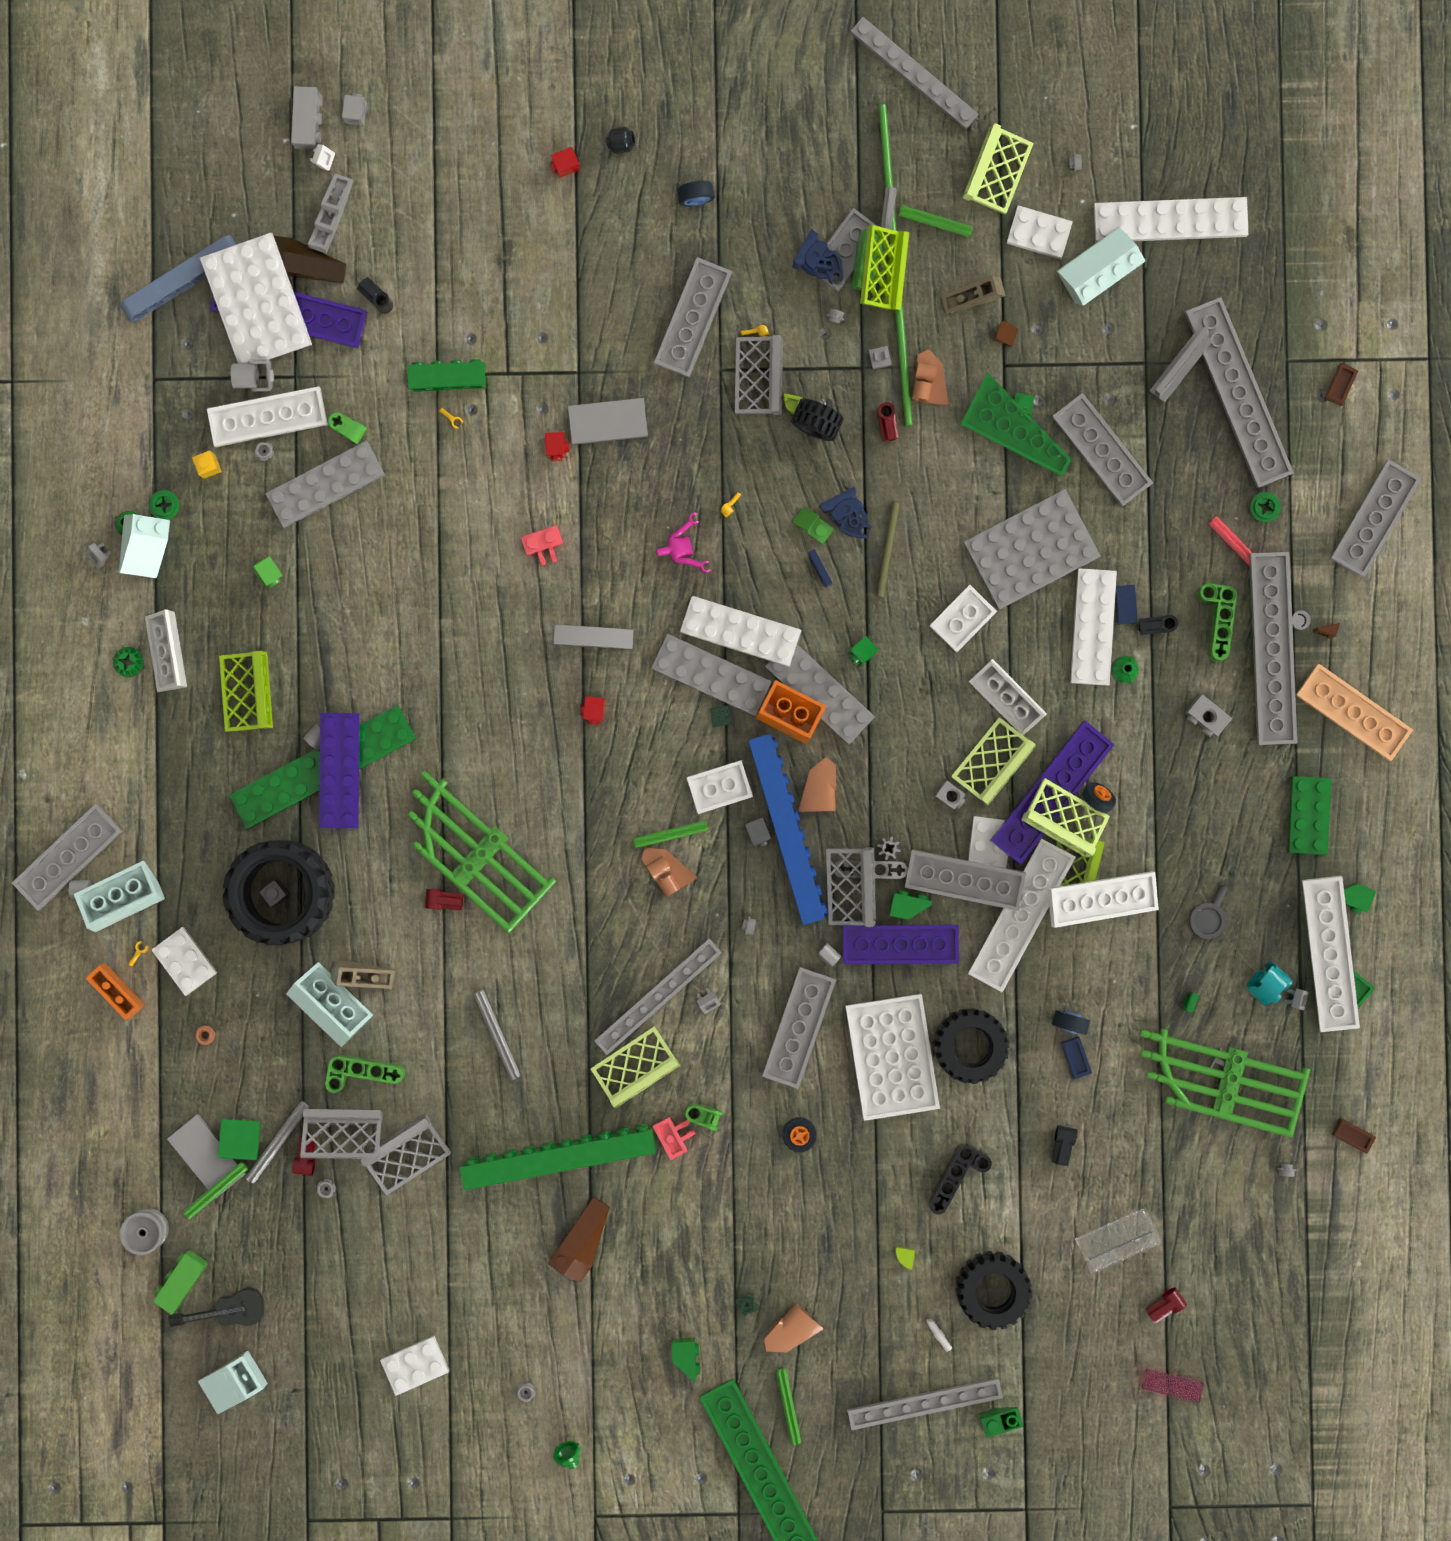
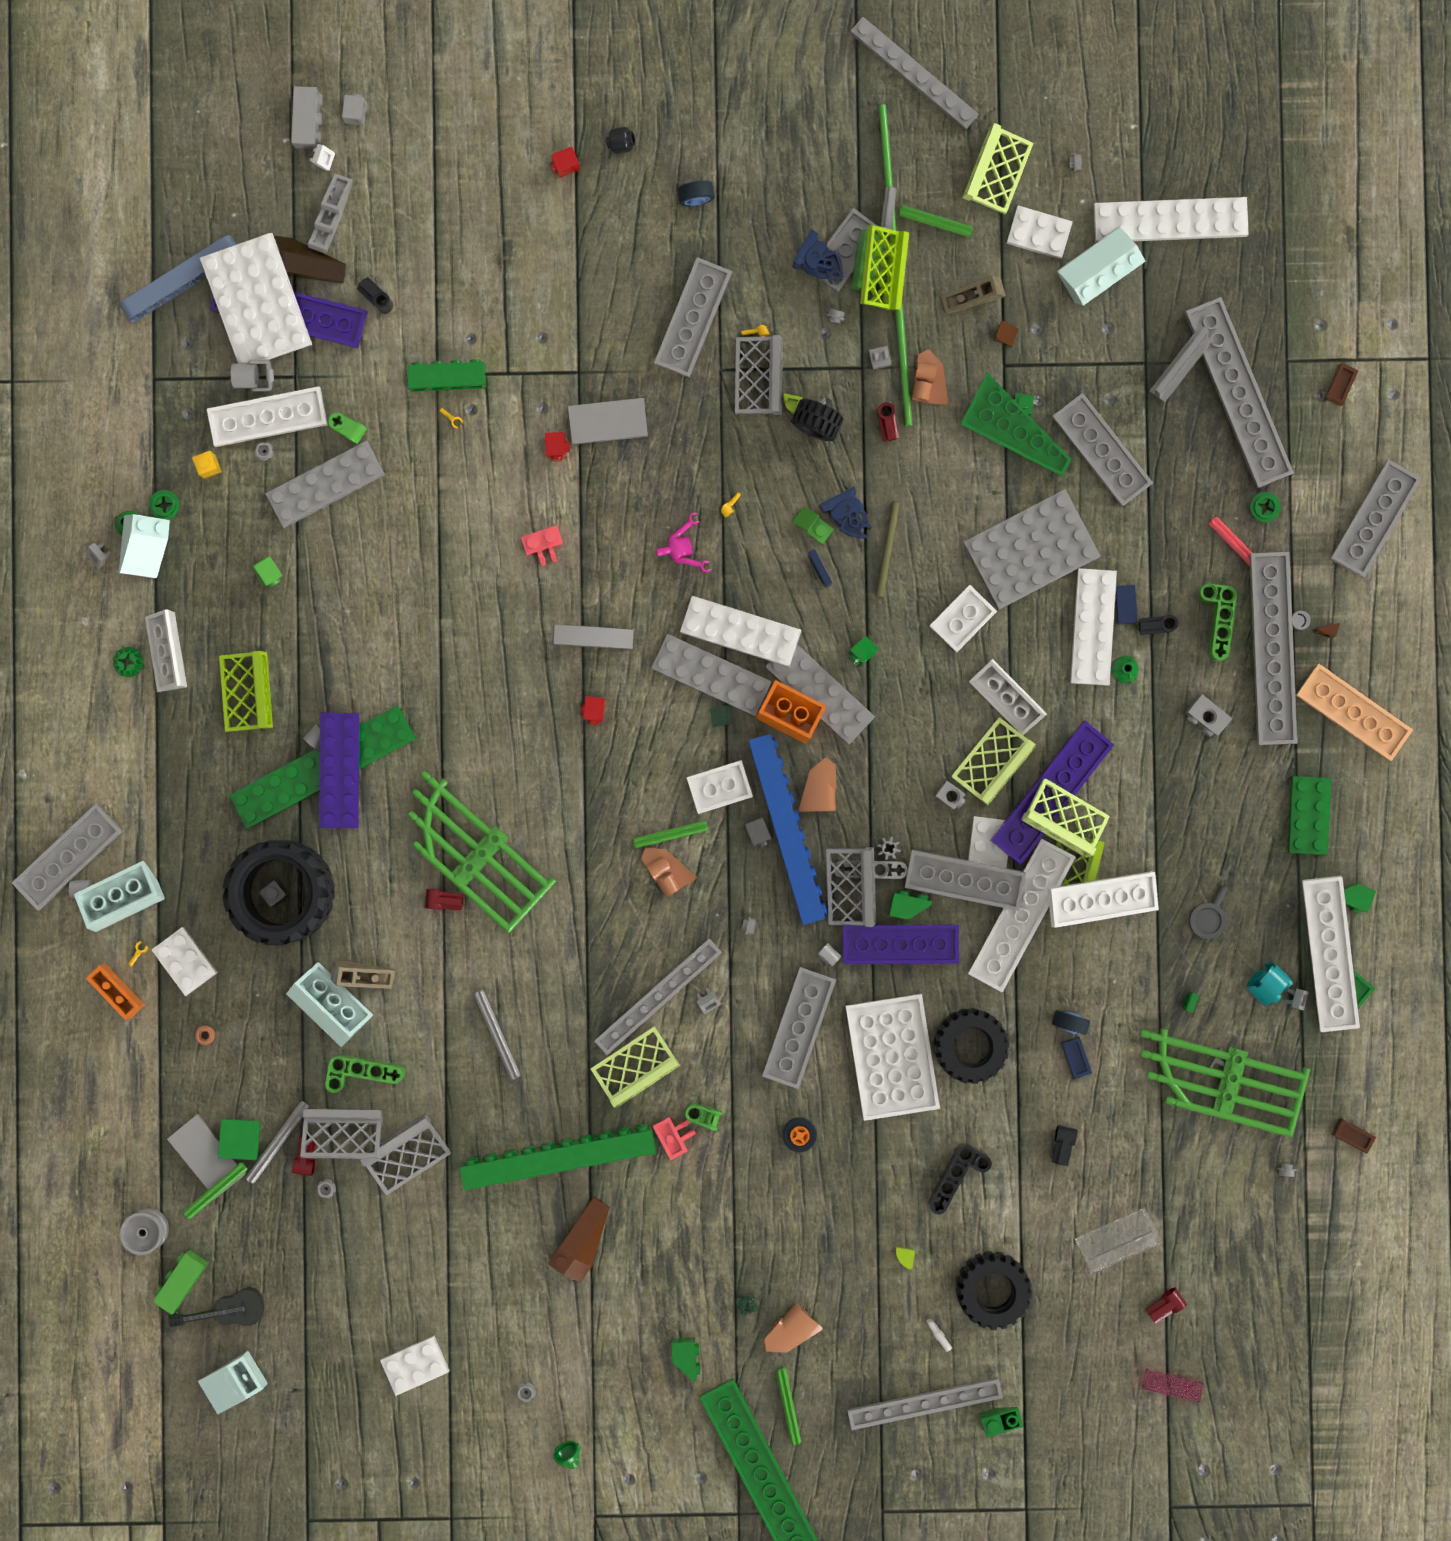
(1099, 797): black wheel -> none

